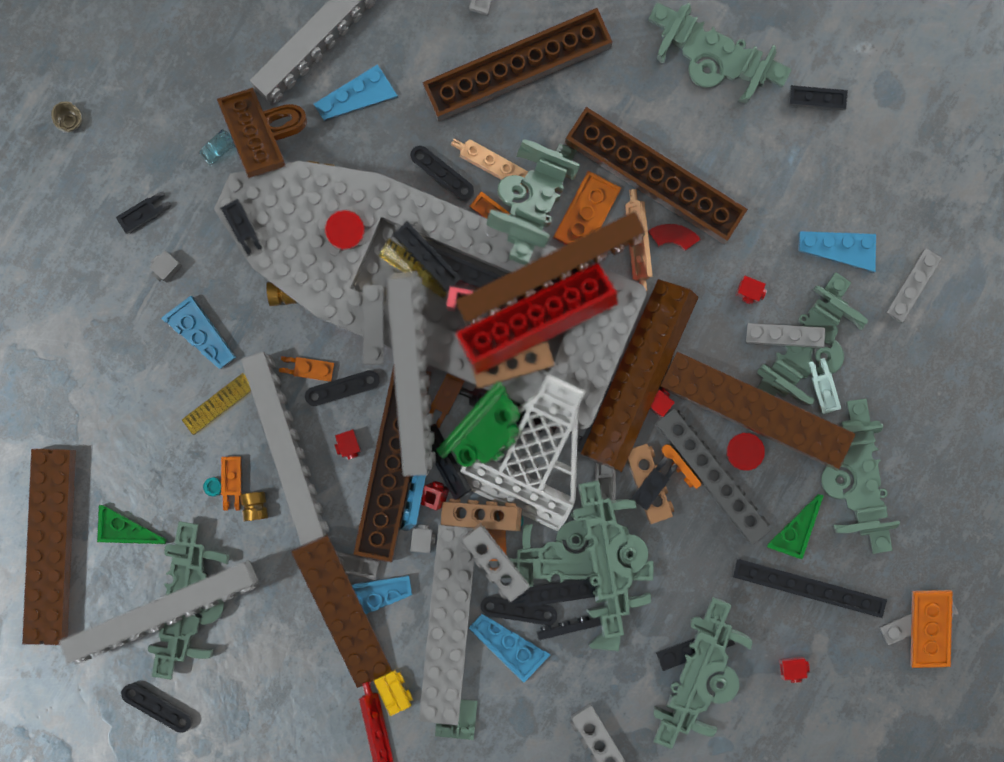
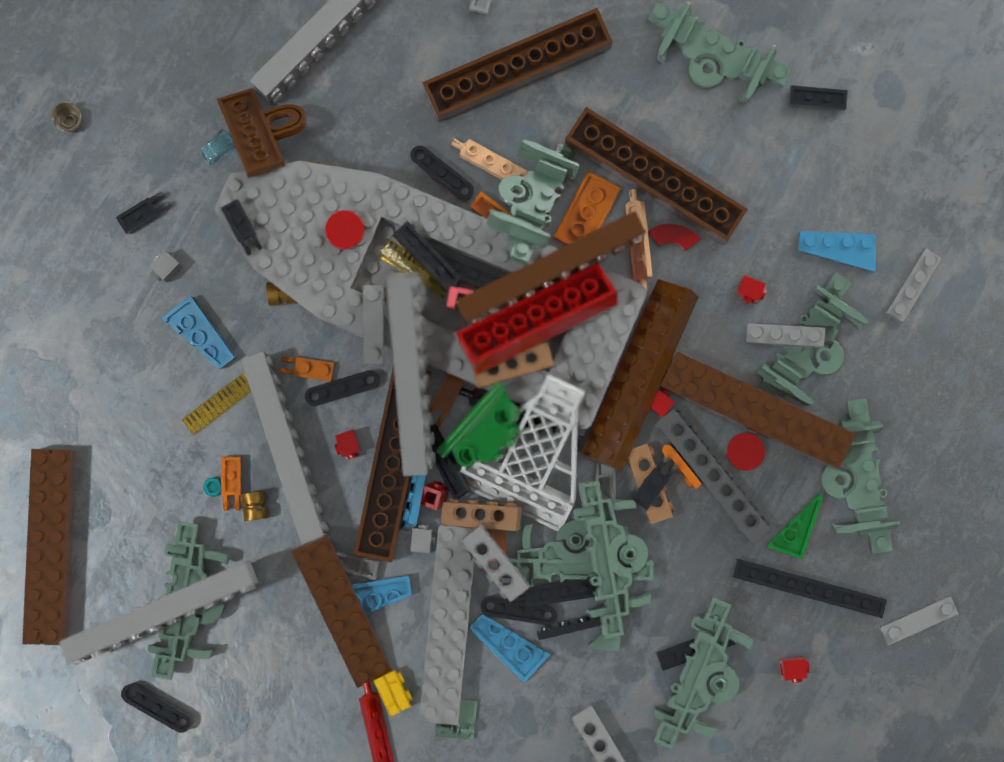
(119, 529): green wing -> none
(360, 92): dark azure wing -> none
(824, 388): light aqua hinge -> none
(931, 628): orange tile -> none

